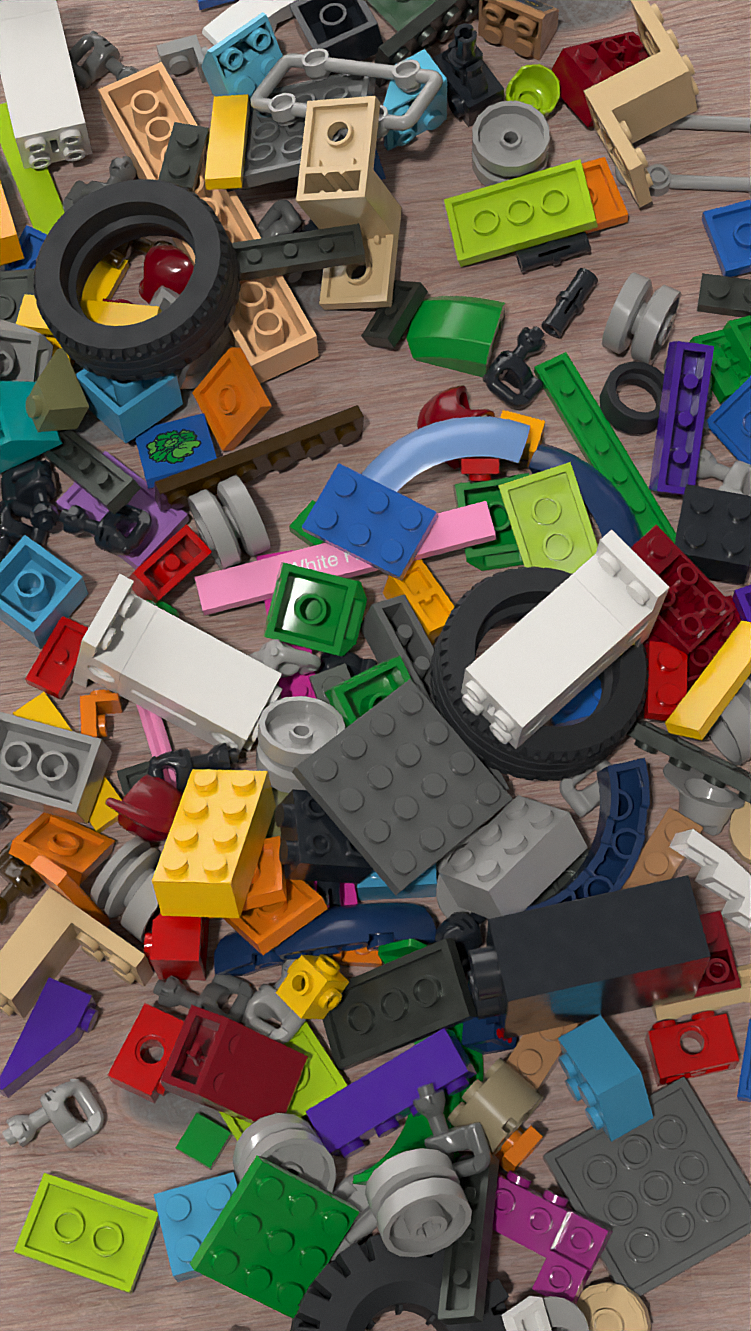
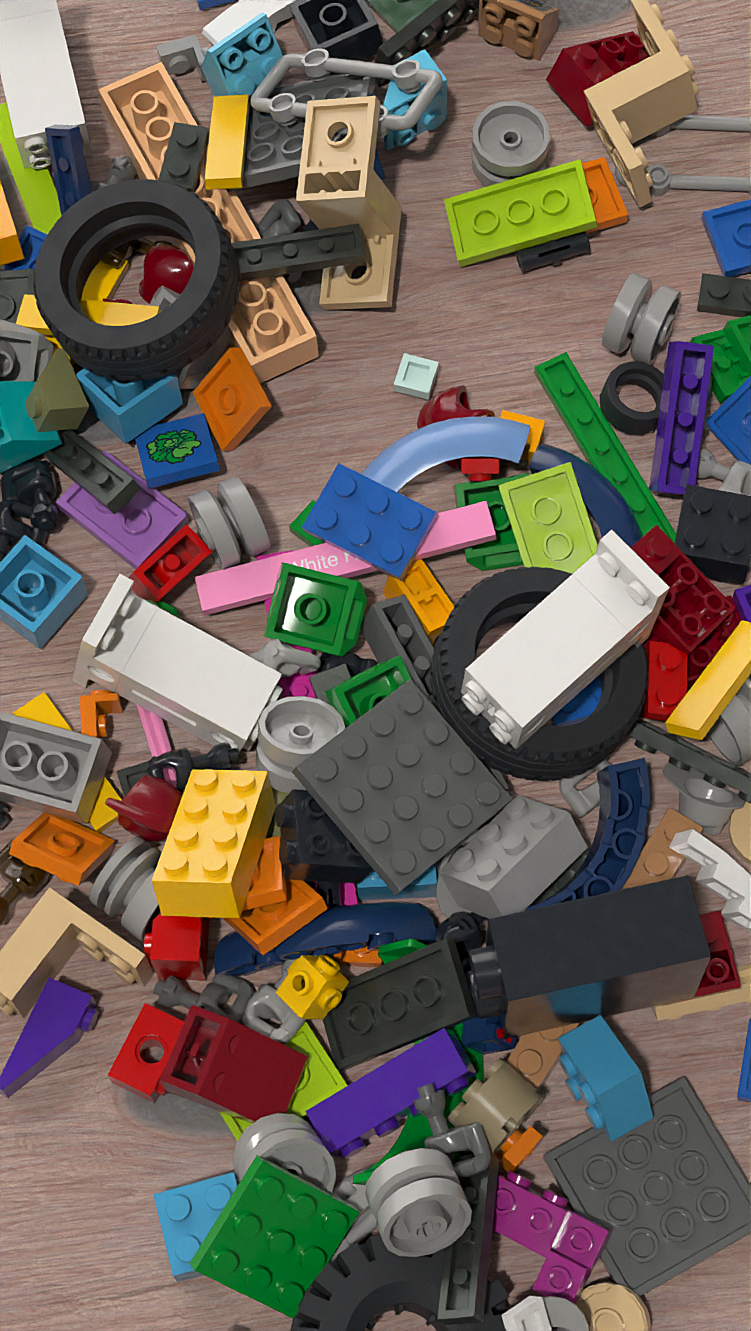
(55, 1109): light grey piece -> none
(57, 659): red plate -> none
(64, 885): orange tile -> none
(68, 164): none -> dark blue plate
(87, 1233): lime plate -> none
(99, 62): dark grey piece -> none
(111, 529): black piece -> none
(203, 1141): green tile -> none
(261, 457): dark brown plate -> none
(390, 322): pearl dark grey plate -> none
(416, 376): none -> light aqua plate
(456, 332): green slope -> none
(469, 80): black brick -> none
(512, 369): black piece -> none
(536, 87): lime hair -> none
(569, 302): black pin -> none
(672, 1063): red brick -> none

